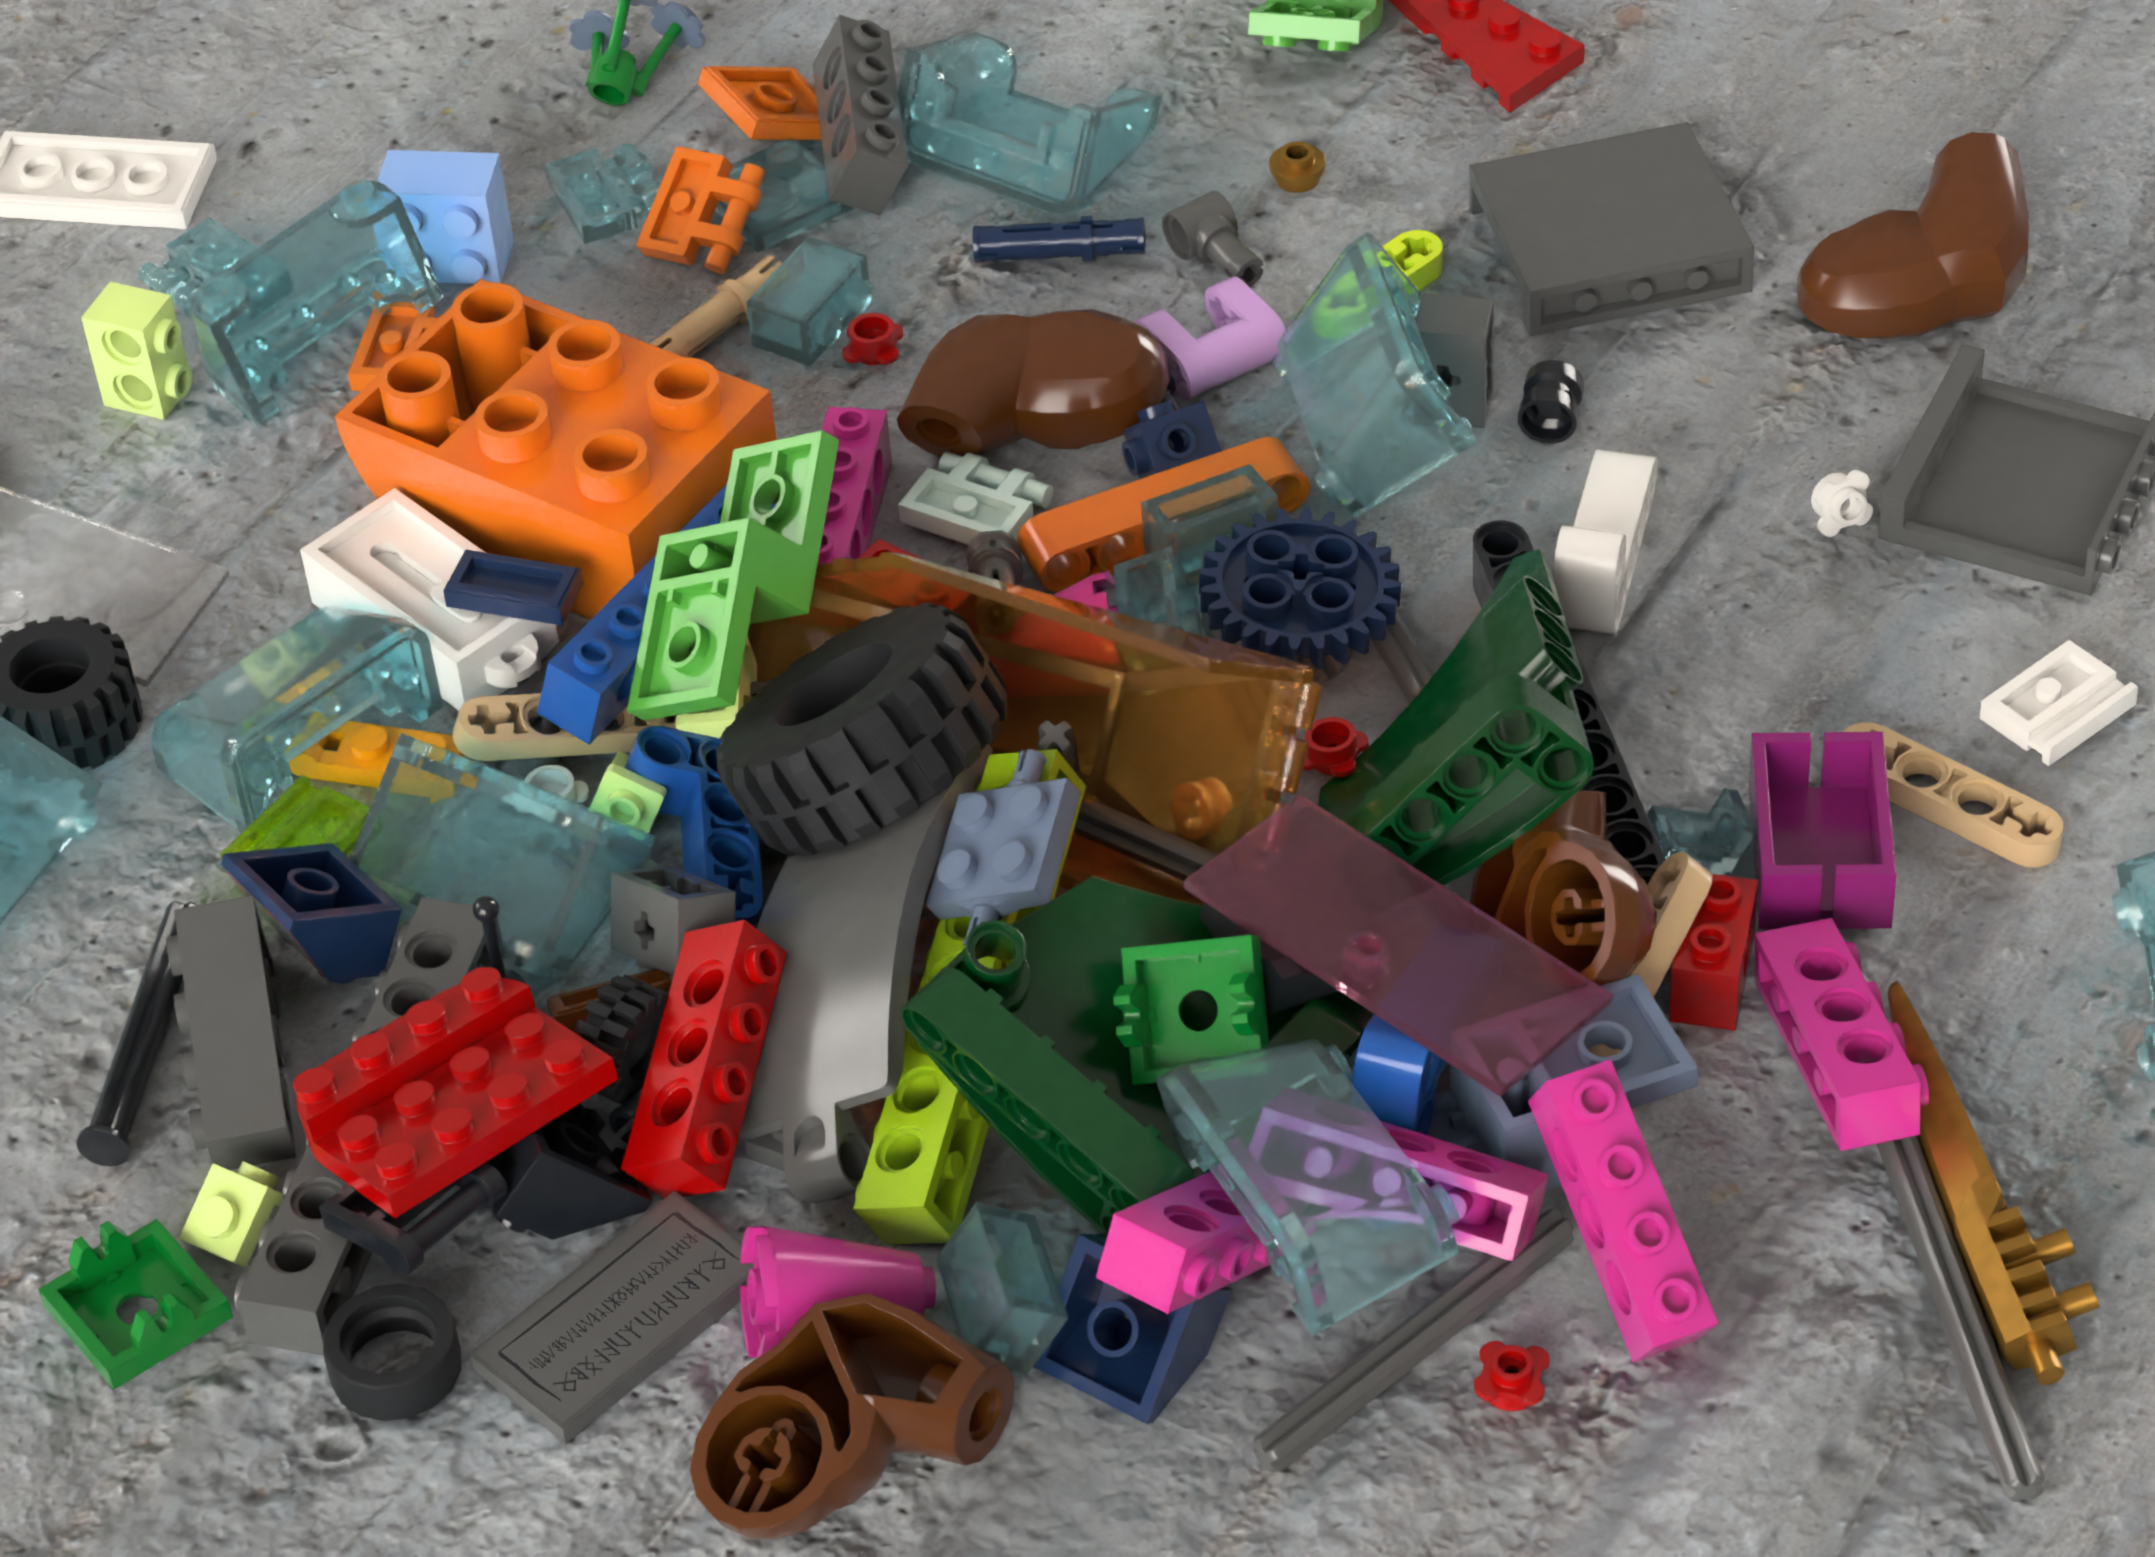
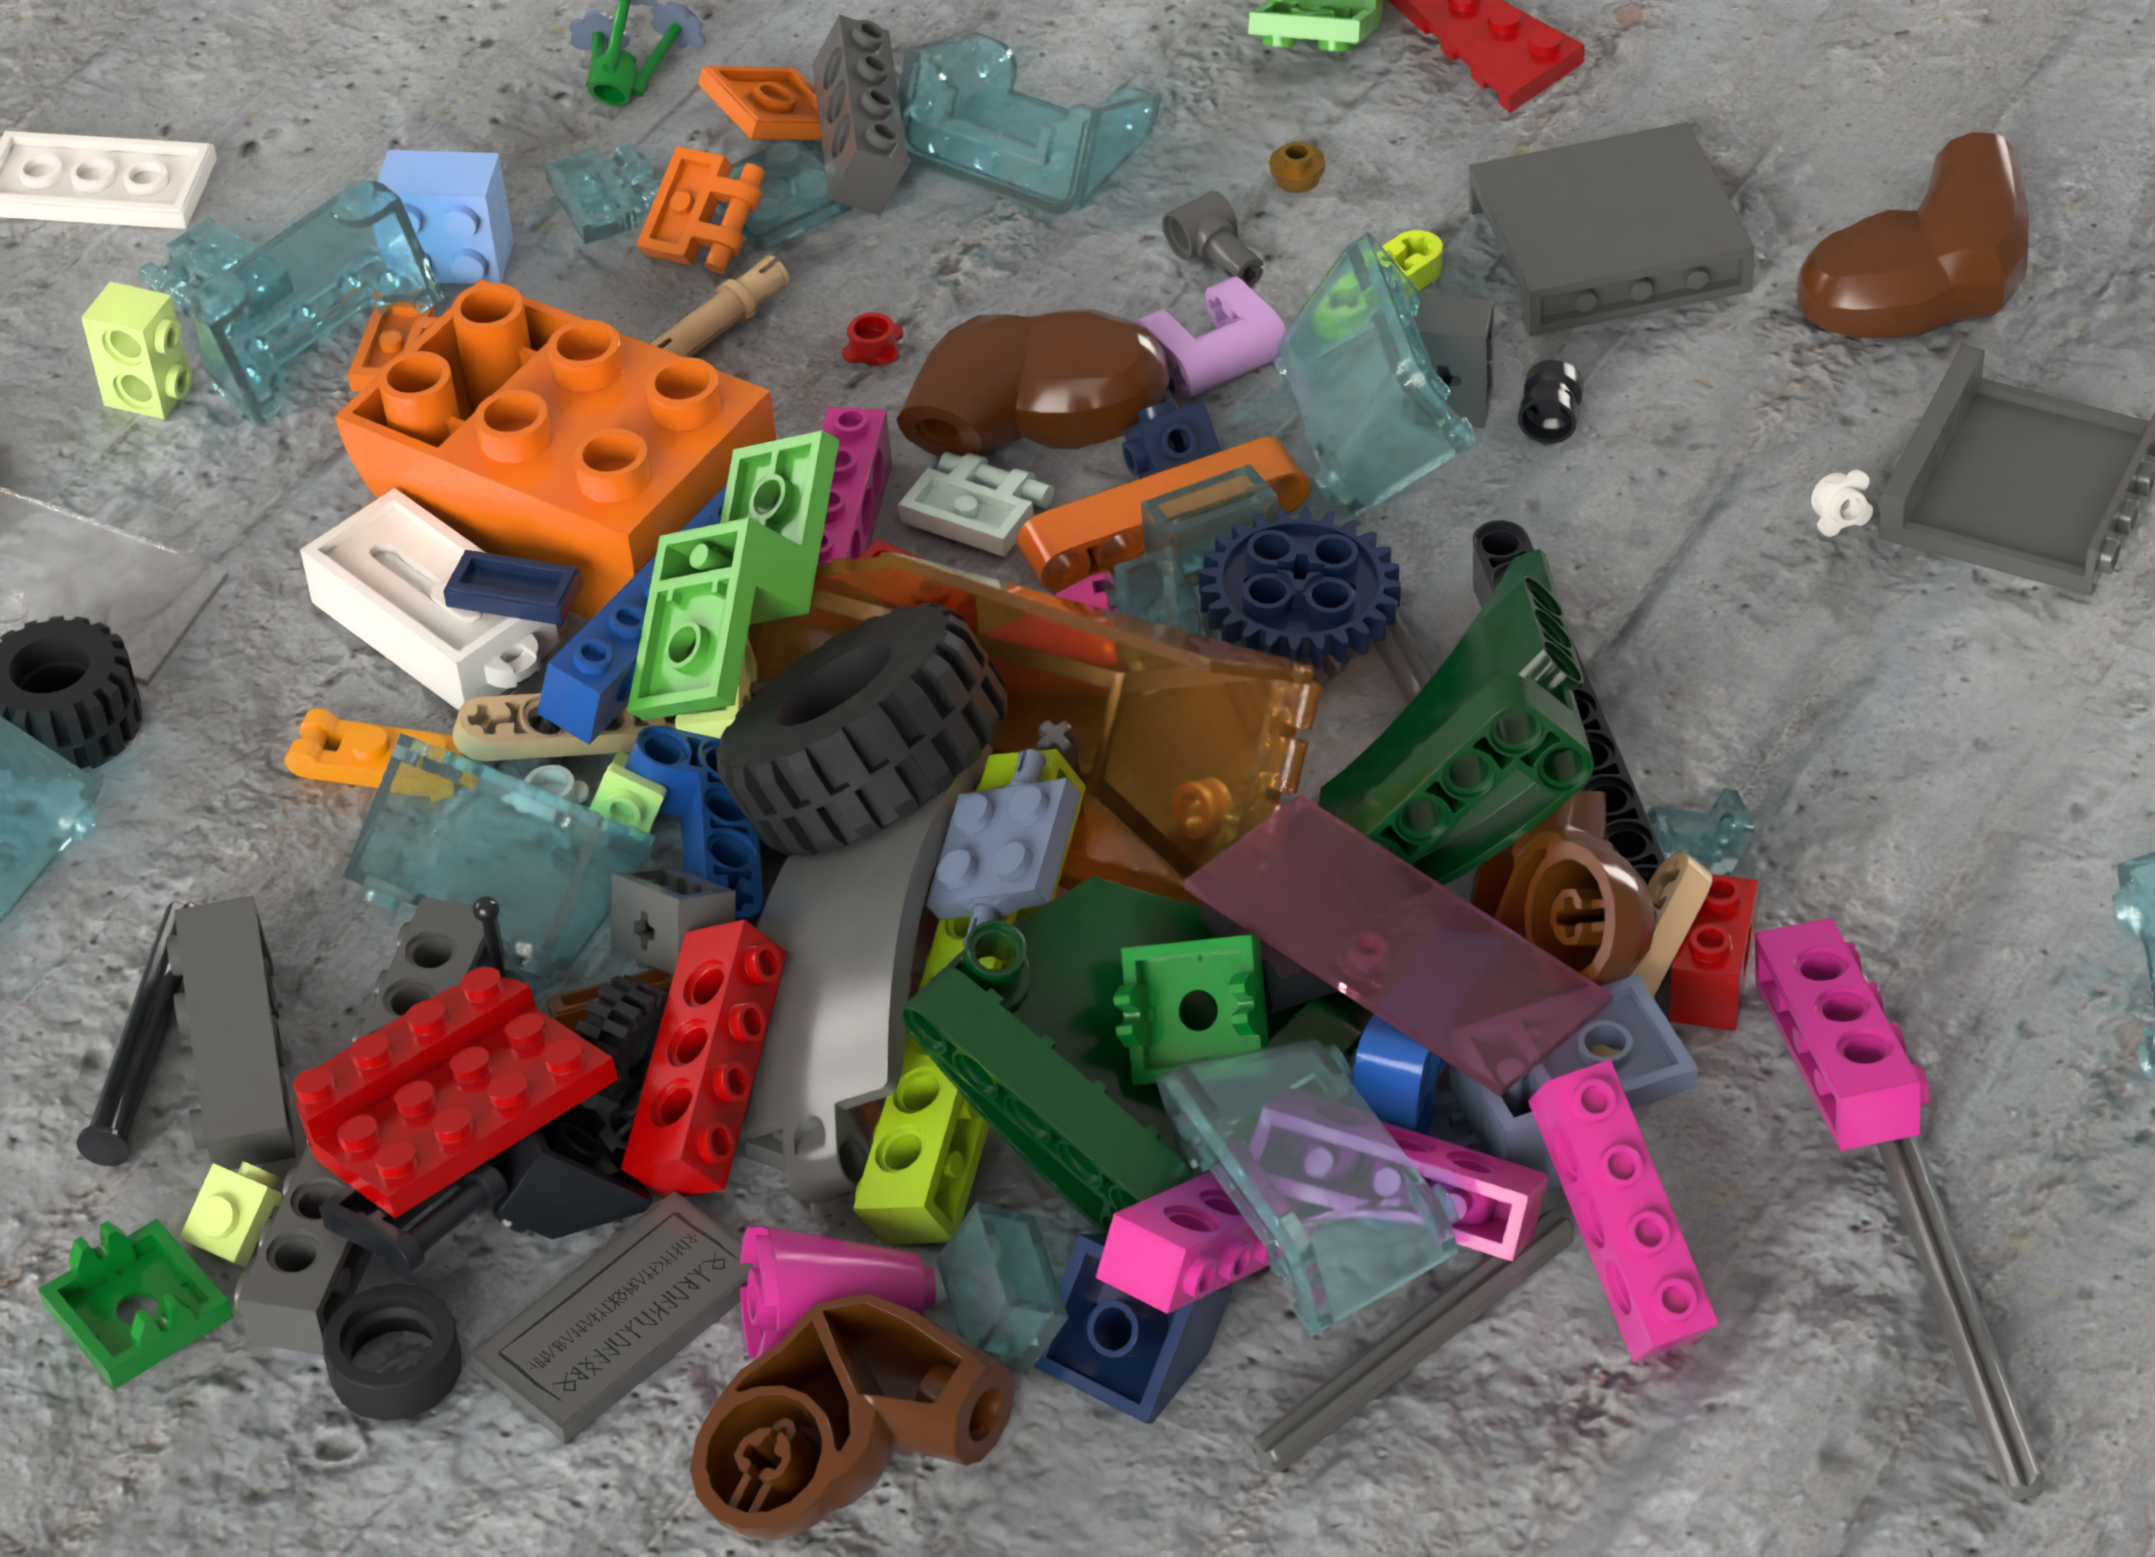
(244, 726): clear light blue windscreen -> none
(304, 818): clear neon green plate -> none
(320, 907): dark blue slope -> none
(809, 300): clear light blue piece -> none
(998, 561): dark grey pin -> none
(1051, 240): dark blue pin -> none
(1140, 841): dark grey axle -> none
(1334, 747): red plate -> none
(1511, 1390): red plate -> none
(1602, 548): white beam -> none
(1825, 845): magenta piece -> none
(1992, 1239): pearl gold piece -> none
(2014, 829): tan beam -> none
(2058, 702): white plate -> none

